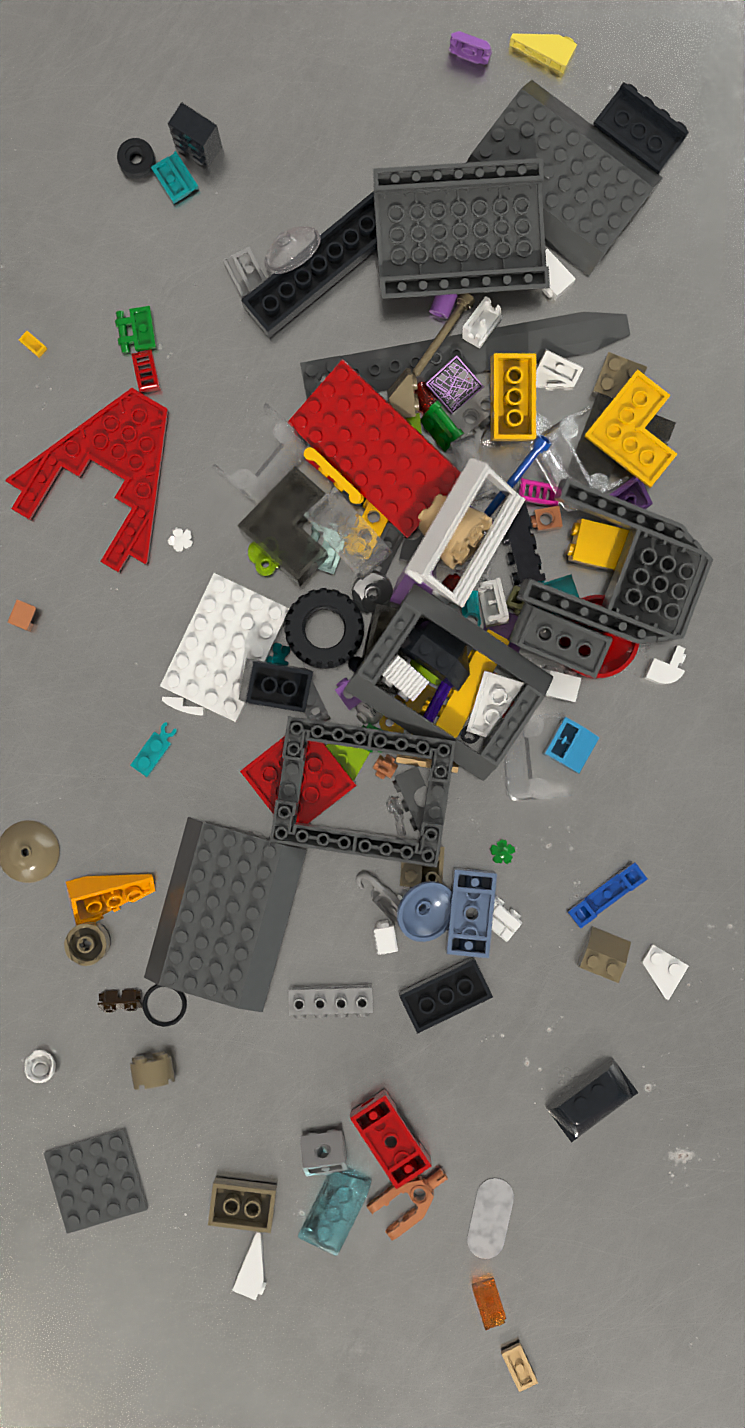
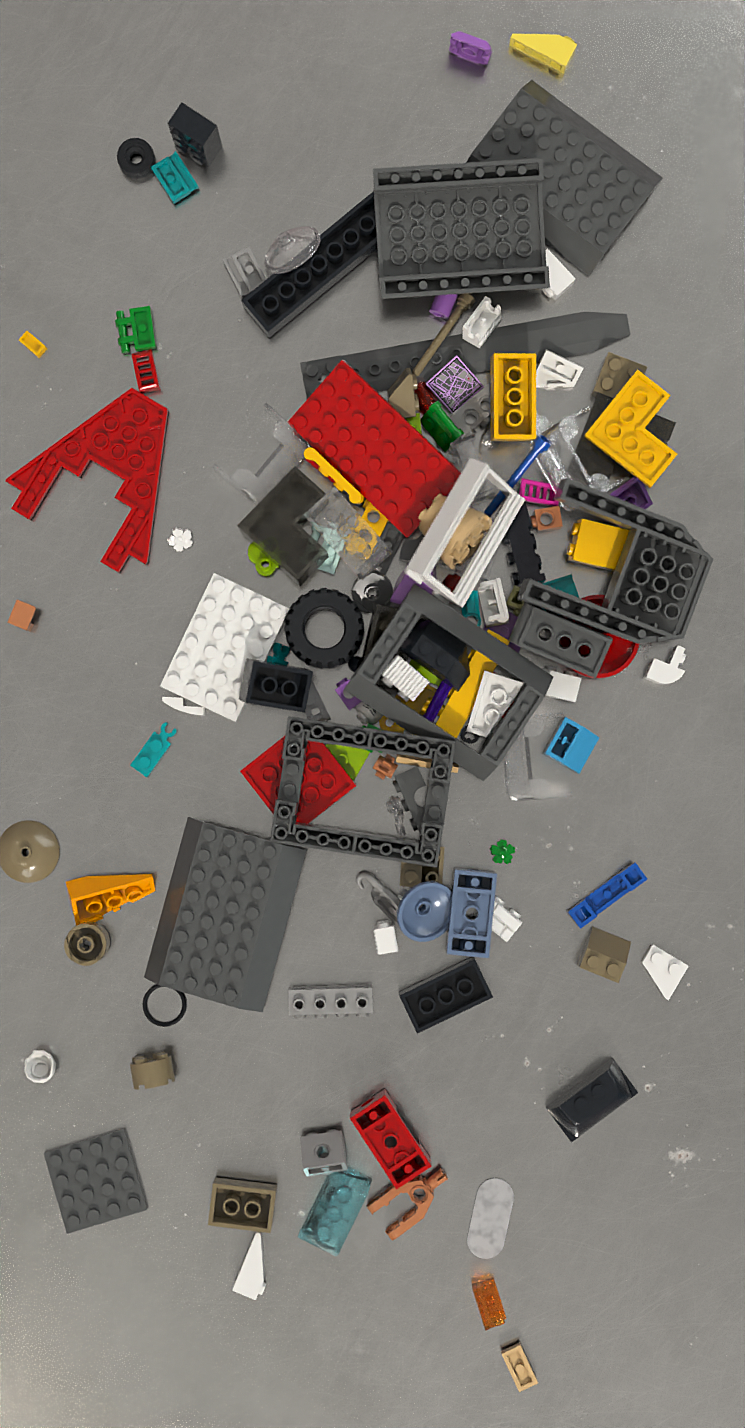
(128, 1002): dark brown hinge -> none
(641, 127): black bracket -> none

